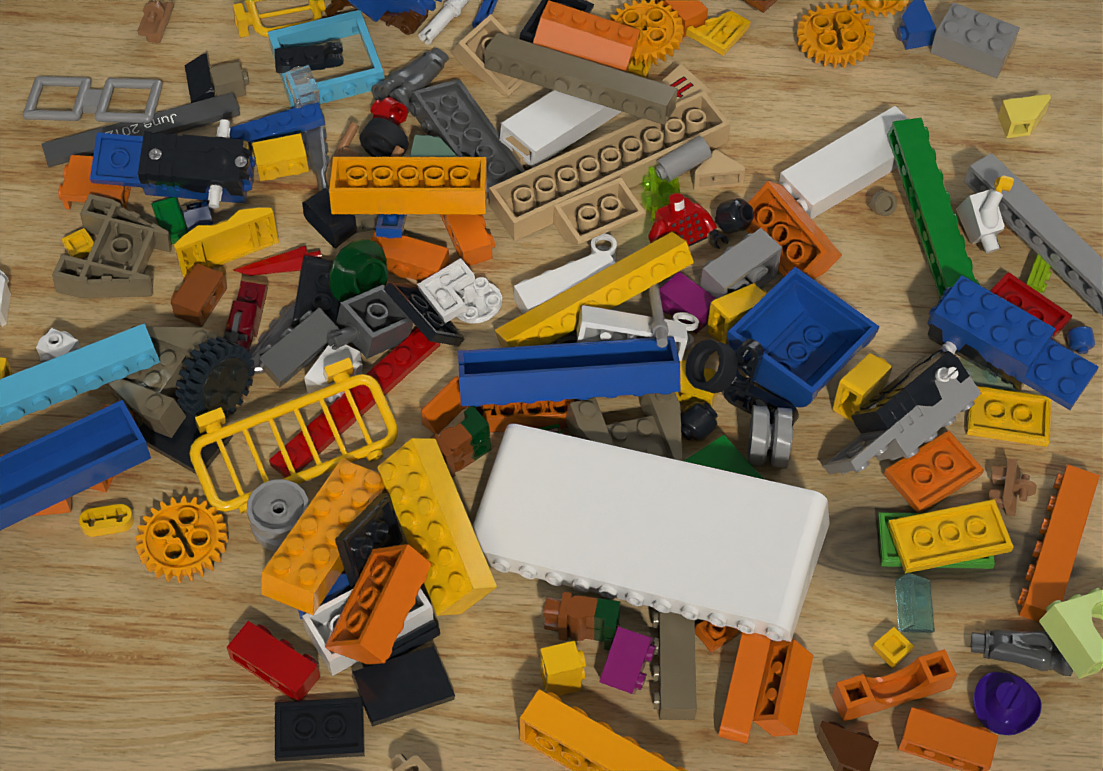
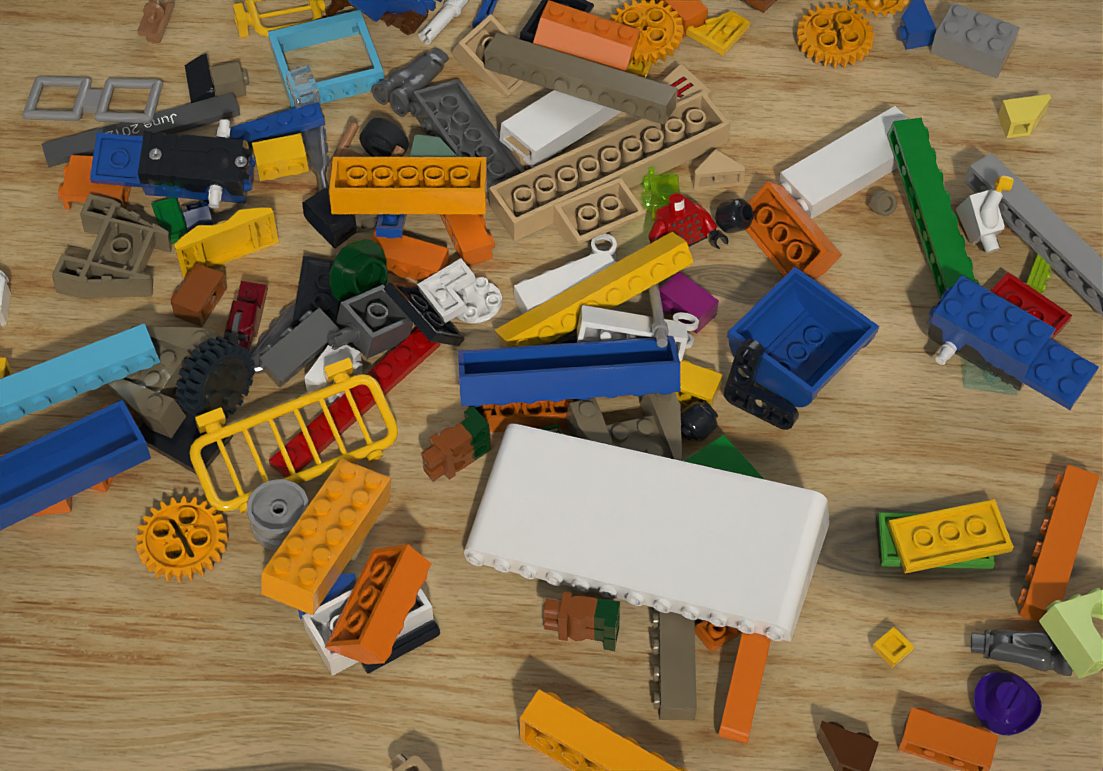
(56, 344): white brick -> none
(78, 243): yellow plate -> none
(106, 520): yellow beam -> none
(274, 661): red brick -> none
(284, 262): red bar -> none
(316, 56): black hinge -> none
(319, 729): black tile -> none
(370, 530): black tile -> none
(390, 110): red piece -> none
(403, 686): black tile -> none
(437, 526): yellow brick -> none
(443, 407): orange slope -> none
(562, 668): yellow brick -> none
(627, 661): magenta brick -> none
(683, 159): light grey brick -> none
(726, 370): black tyre -> none
(730, 309): yellow slope -> none
(748, 262): light grey brick -> none
(773, 437): light grey wheel -> none
(783, 688): orange brick -> none
(861, 385): yellow slope -> none
(868, 695): orange arch -> none
(908, 412): piece -> none
(914, 604): clear light blue slope -> none
(933, 472): orange plate -> none
(1010, 416): yellow tile -> none
(1014, 486): medium nougat hips -> none
(1081, 339): blue piece -> none

